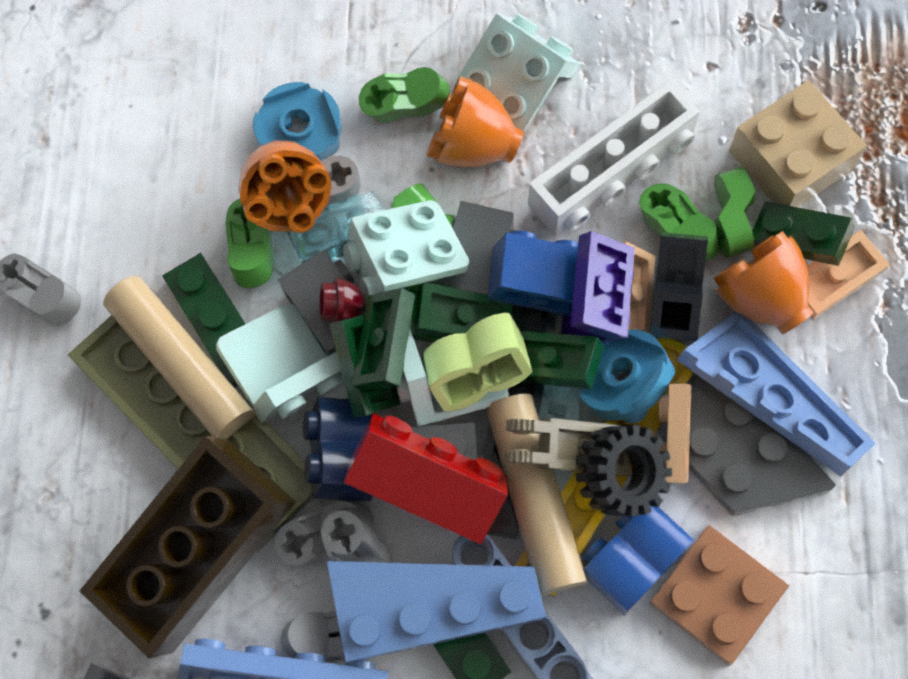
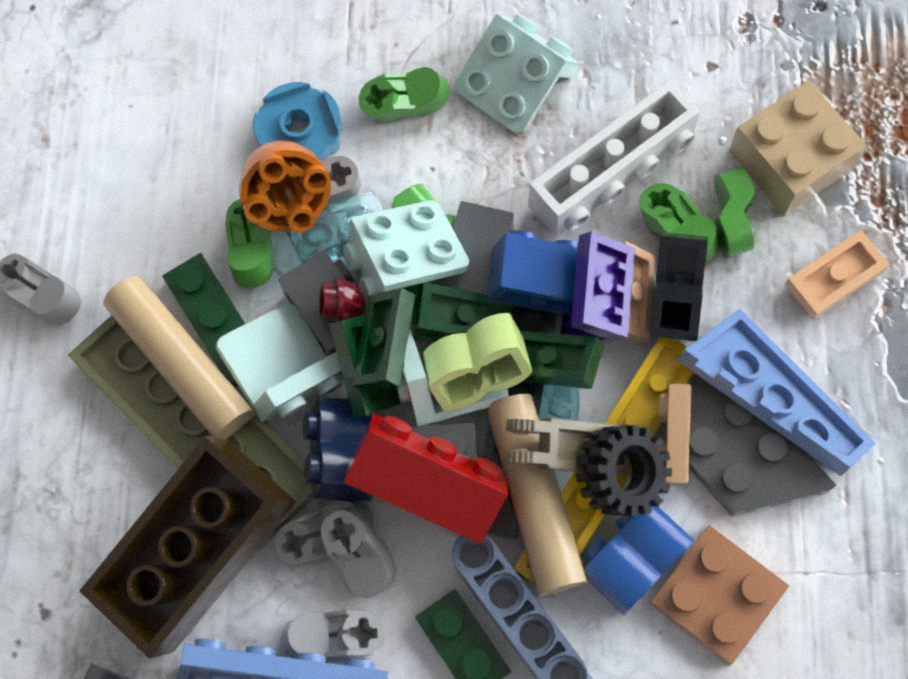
(419, 605): medium blue wing -> none
(474, 129): orange piece -> none
(641, 389): dark azure plate -> none
(771, 286): orange piece -> none
(818, 234): dark green plate -> none

